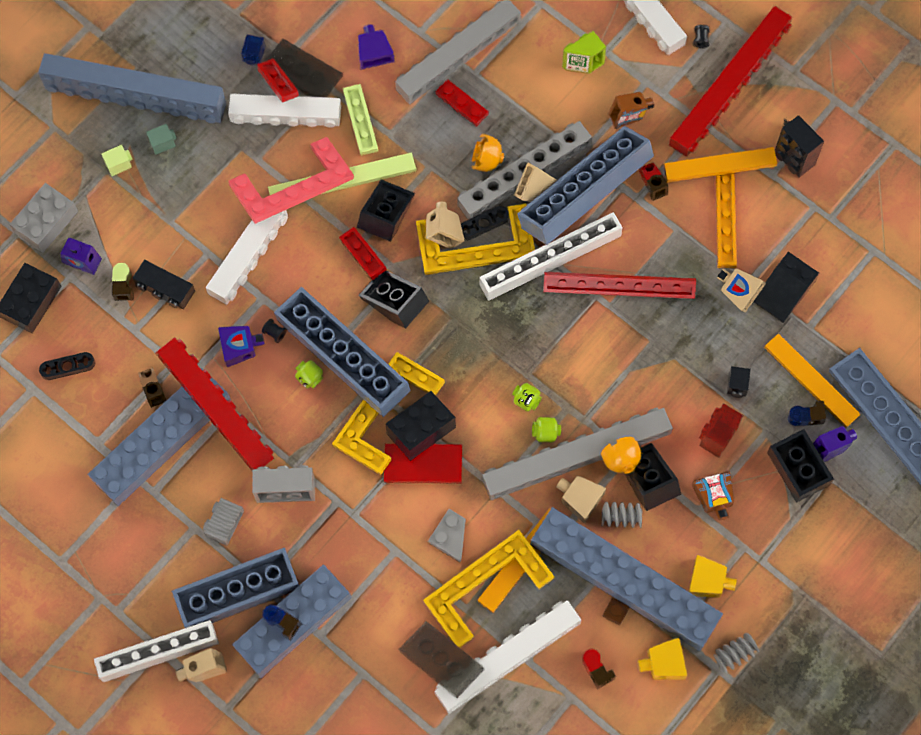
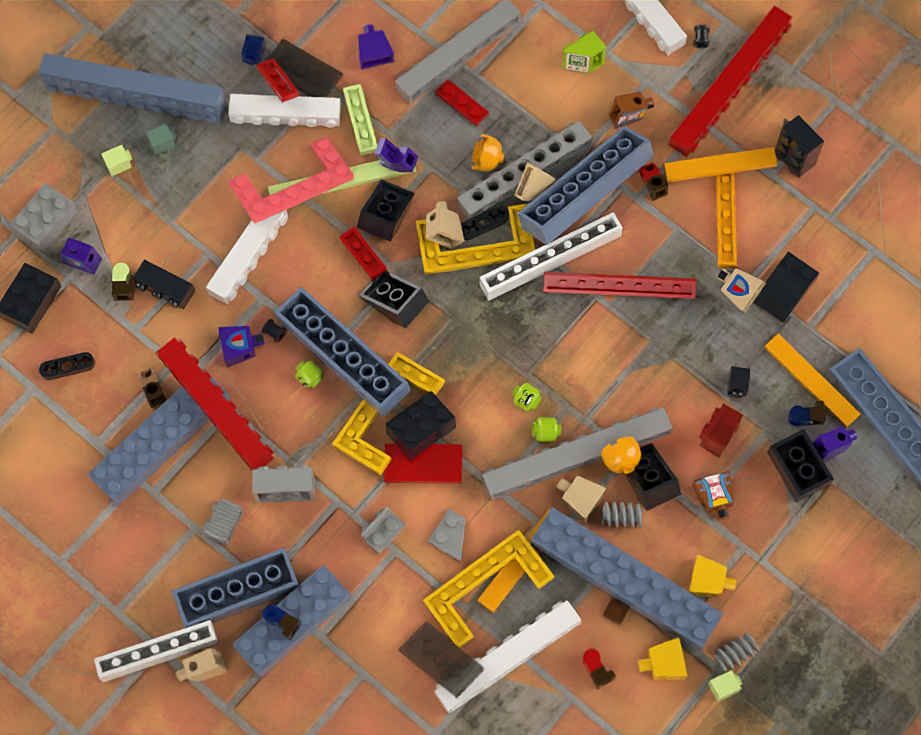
(382, 530): none -> light grey bracket
(395, 158): none -> dark purple brick
(725, 685): none -> yellowish green brick

